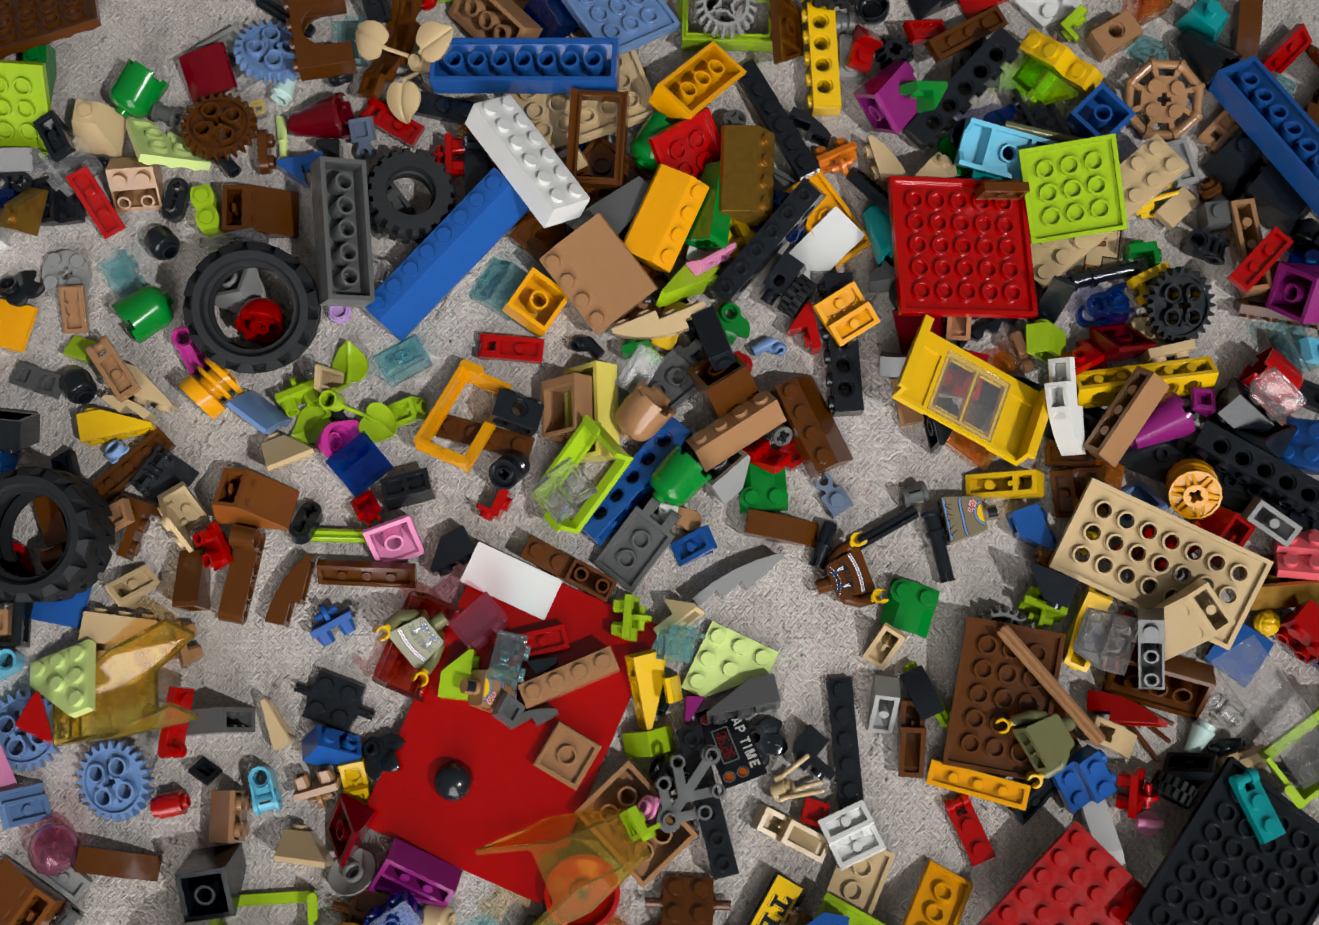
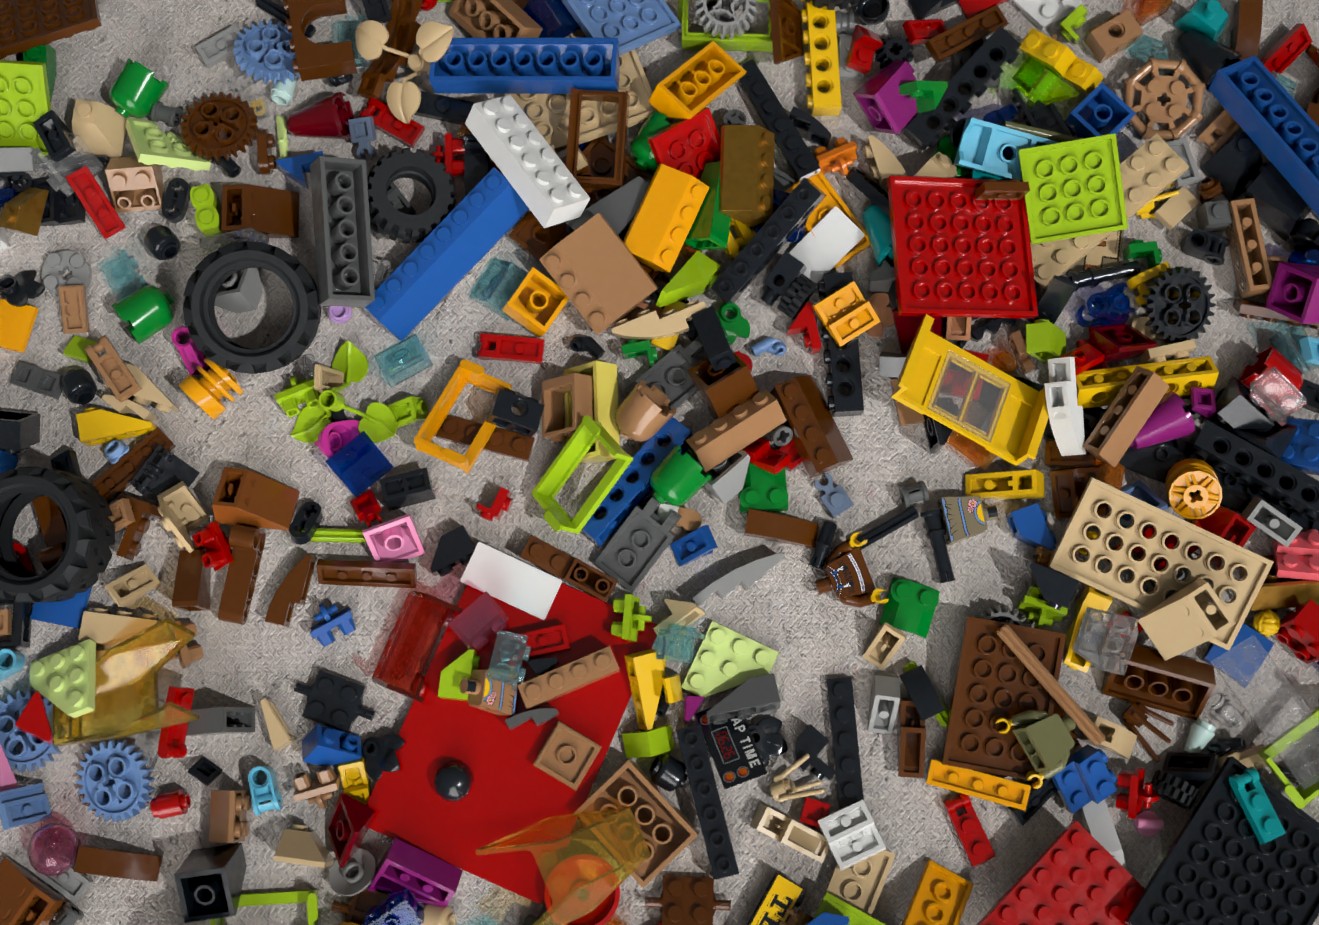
(208, 71): dark red slope -> none
(259, 412): medium blue slope -> none
(260, 320): red cylinder -> none
(285, 450): tan slope -> none
(330, 147): black slope -> none
(417, 638): olive torso -> none
(508, 710): dark grey plate -> none
(509, 469): black wheel -> none
(563, 490): clear slope -> none
(635, 824): lime bracket -> none
(640, 366): clear slope -> none
(650, 807): bright pink plate -> none
(686, 791): dark grey plant -> none
(693, 252): white sticker -> none
(710, 259): bright pink slope -> none
(879, 303): none -> nougat plate
(1122, 710): red slope -> none
(1151, 648): dark grey slope -> none
(1260, 260): red plate -> none

